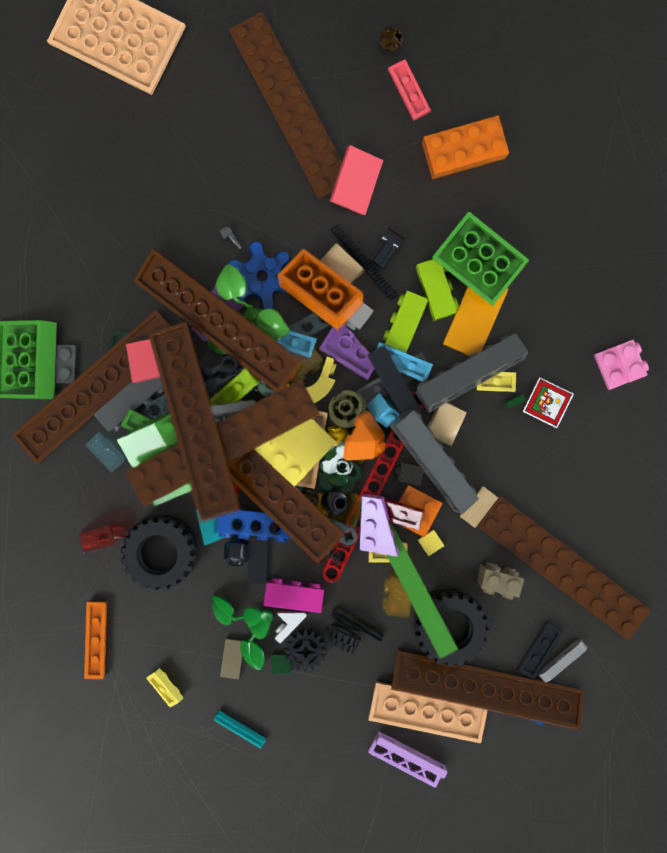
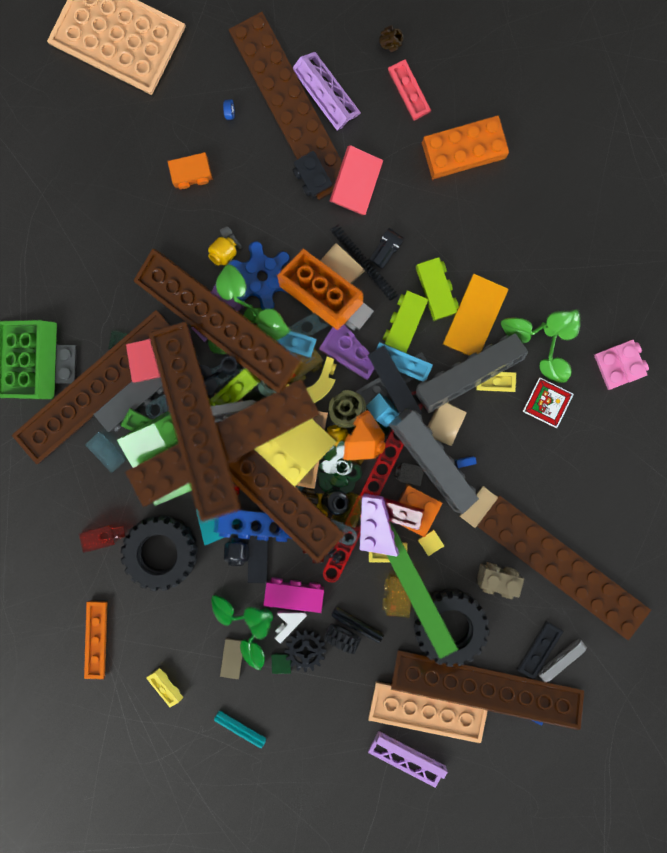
(190, 171): none -> orange brick
(222, 251): none -> yellow head
(229, 110): none -> blue tile
(312, 175): none -> black bracket
(323, 92): none -> lavender fence
(467, 461): none -> blue tile
(480, 258): bright green slope -> none
(514, 401): dark green tile -> none
(558, 324): none -> bright green plant

